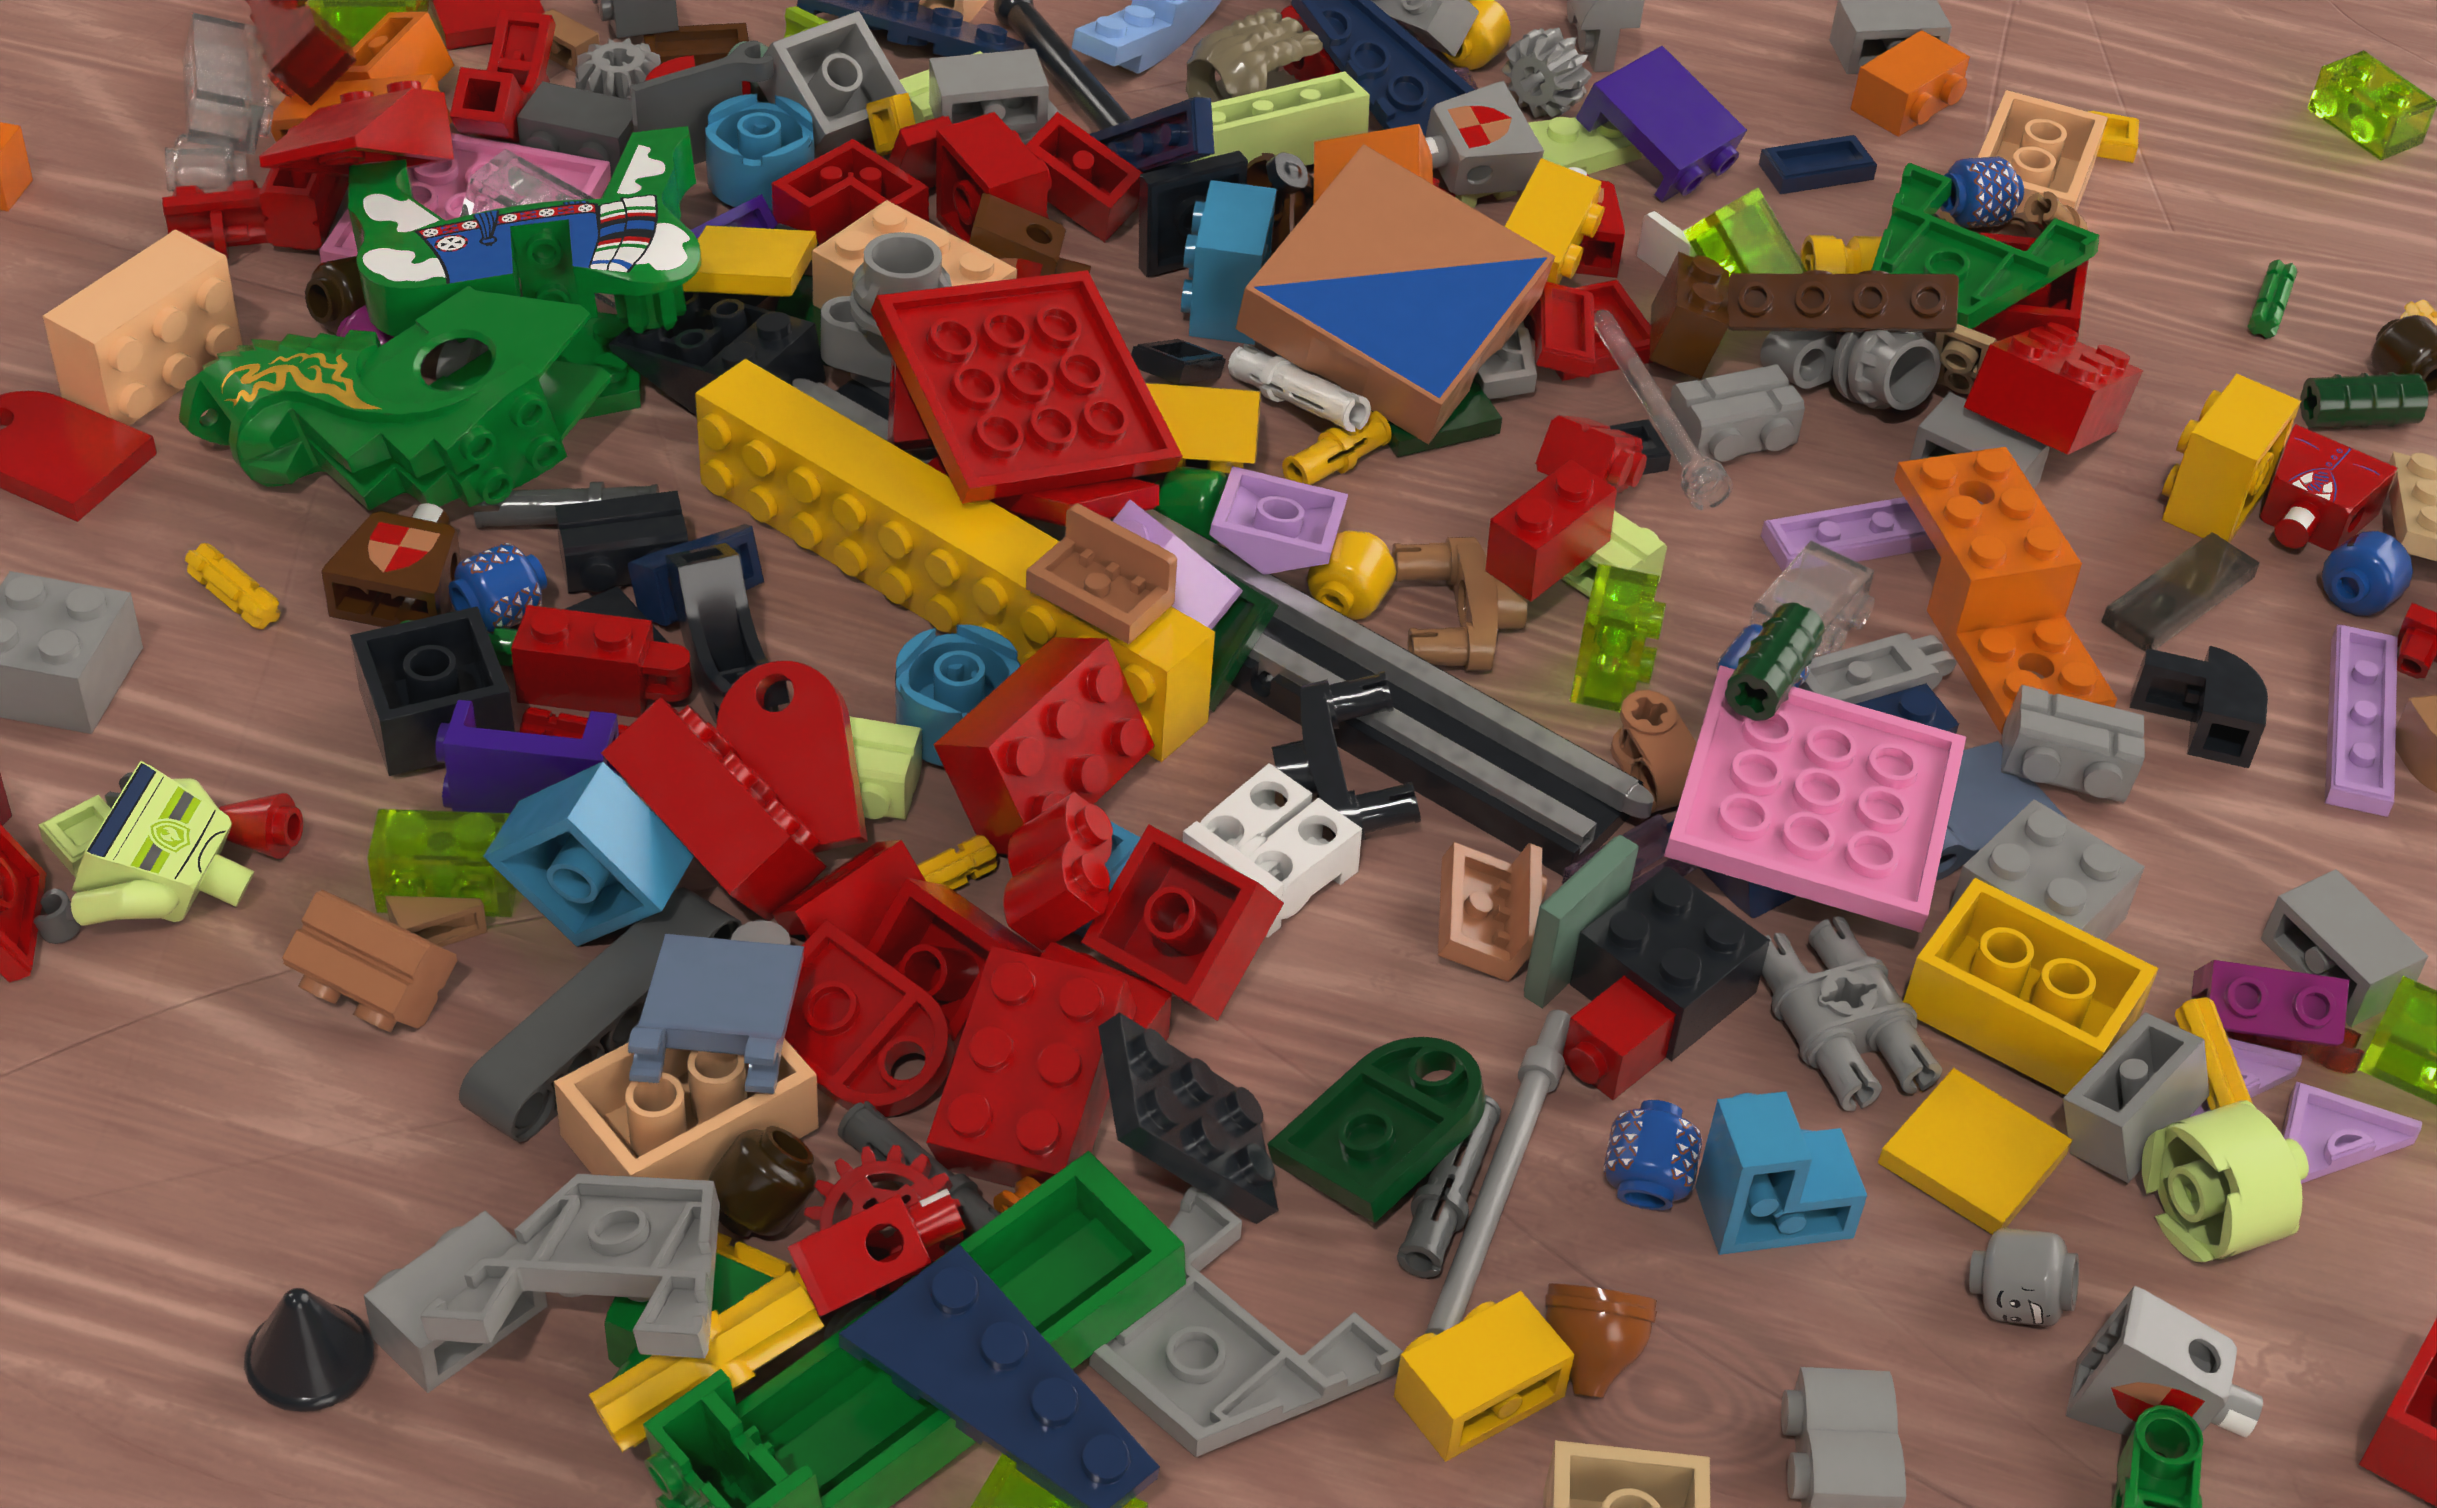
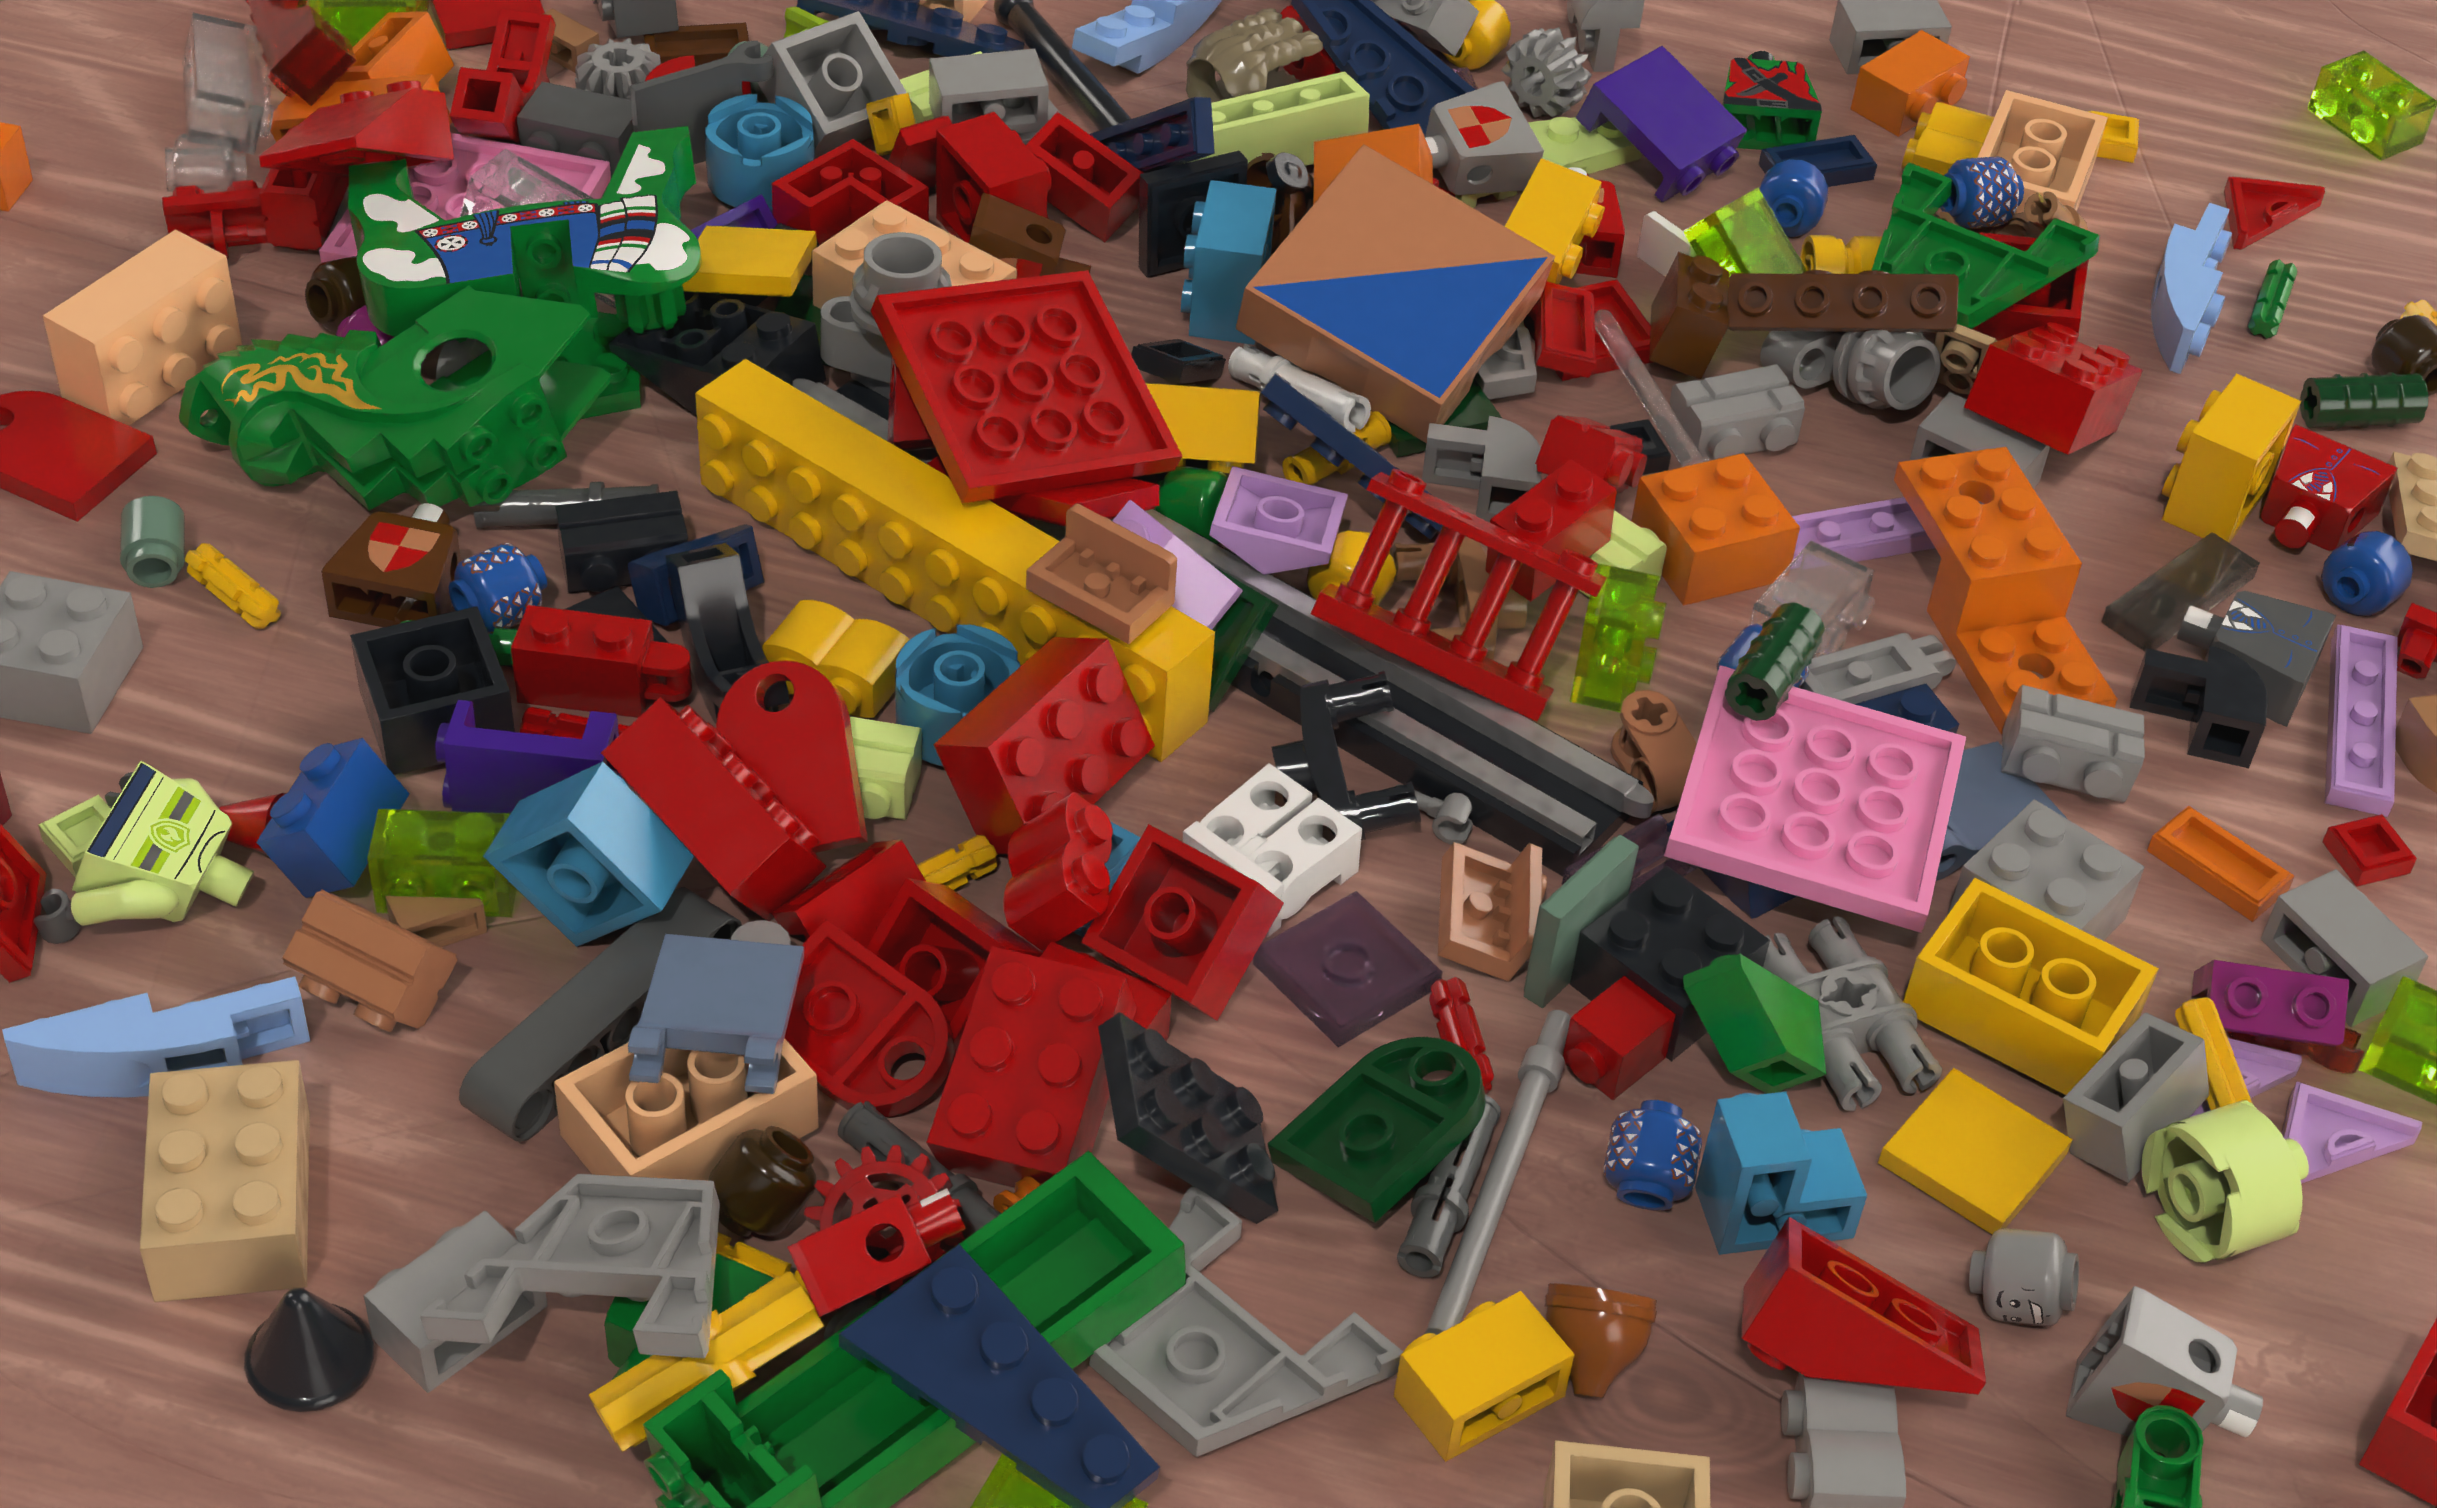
(120, 1042): none -> light blue slope
(152, 541): none -> sand green brick
(226, 1181): none -> tan brick
(329, 815): none -> blue brick
(848, 651): none -> yellow brick
(1333, 440): none -> dark blue wing
(1347, 968): none -> clear purple tile
(1450, 816): none -> light grey hand
(1459, 1022): none -> red axle
(1463, 657): none -> red fence
(1490, 460): none -> light grey brick
(1718, 526): none -> orange brick
(1758, 1023): none -> green slope
(1771, 101): none -> torso
(1796, 195): none -> blue head
(1851, 1322): none -> red slope
(1946, 137): none -> yellow brick
(2186, 287): none -> light blue slope
(2220, 863): none -> orange tile
(2266, 206): none -> red tile
(2272, 637): none -> dark grey torso
(2369, 850): none -> red tile

